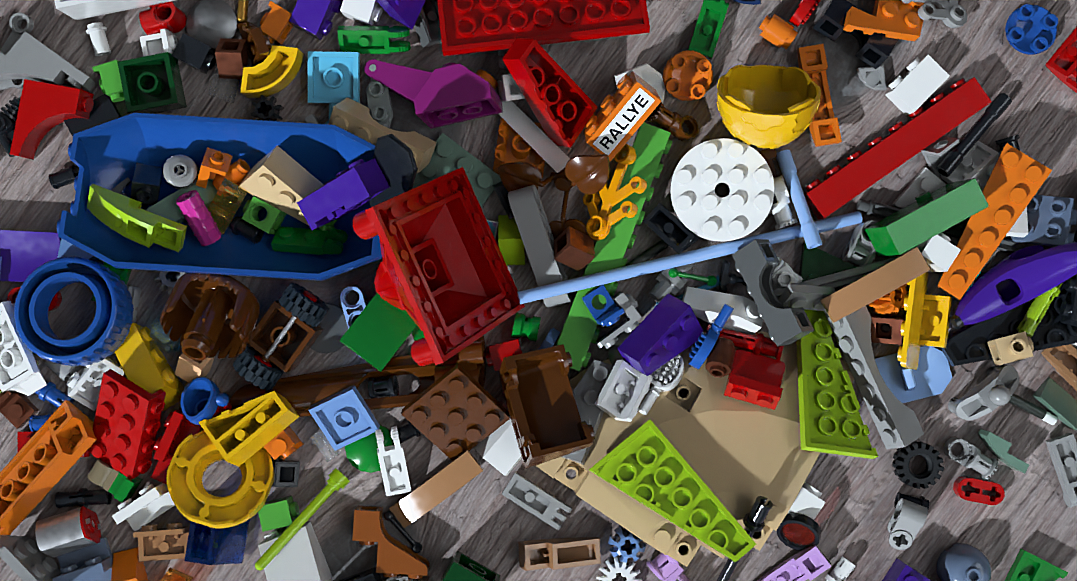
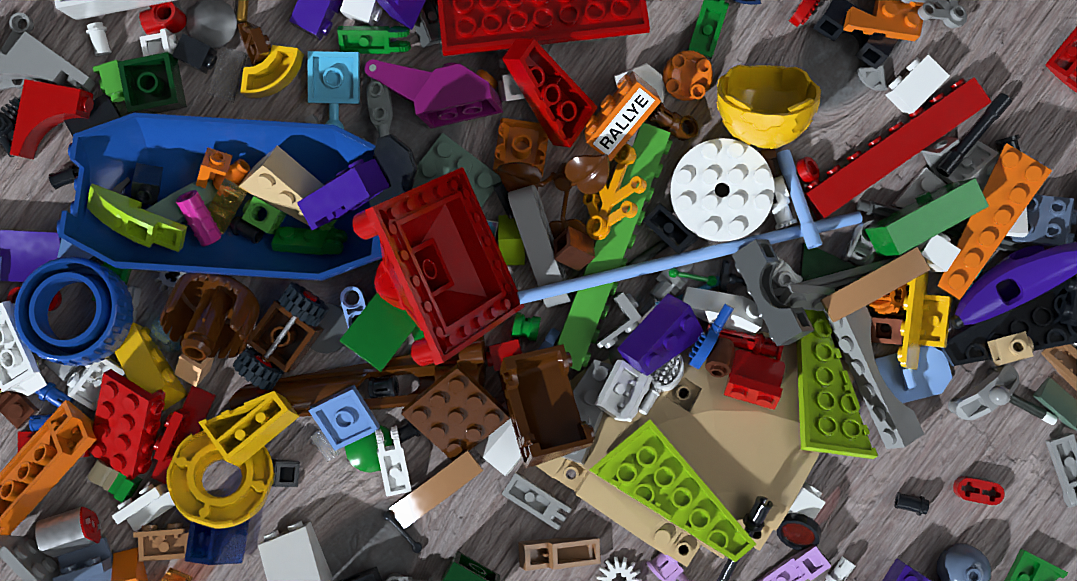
(82, 498): black pin -> none
(189, 175): light grey head -> none
(203, 400): blue piece -> none
(231, 58): copper brick -> none
(260, 107): black gear -> none
(276, 23): orange brick -> none
(278, 513): bright green brick -> none
(283, 444): orange brick -> none
(335, 482): lime piece -> none
(358, 121): tan arch -> none
(392, 555): dark orange arch -> none
(534, 136): white sticker -> none
(606, 315): blue bracket -> none
(619, 548): medium blue piece -> none
(777, 31): orange brick -> none
(807, 169): none -> red tile
(824, 125): orange slope -> none
(906, 523): light grey piece -> none
(928, 475): black tyre -> none
(971, 457): light grey connector -> none
(999, 448): sand green slope -> none
(1031, 29): blue dish -> none
(1037, 311): lime pin -> none

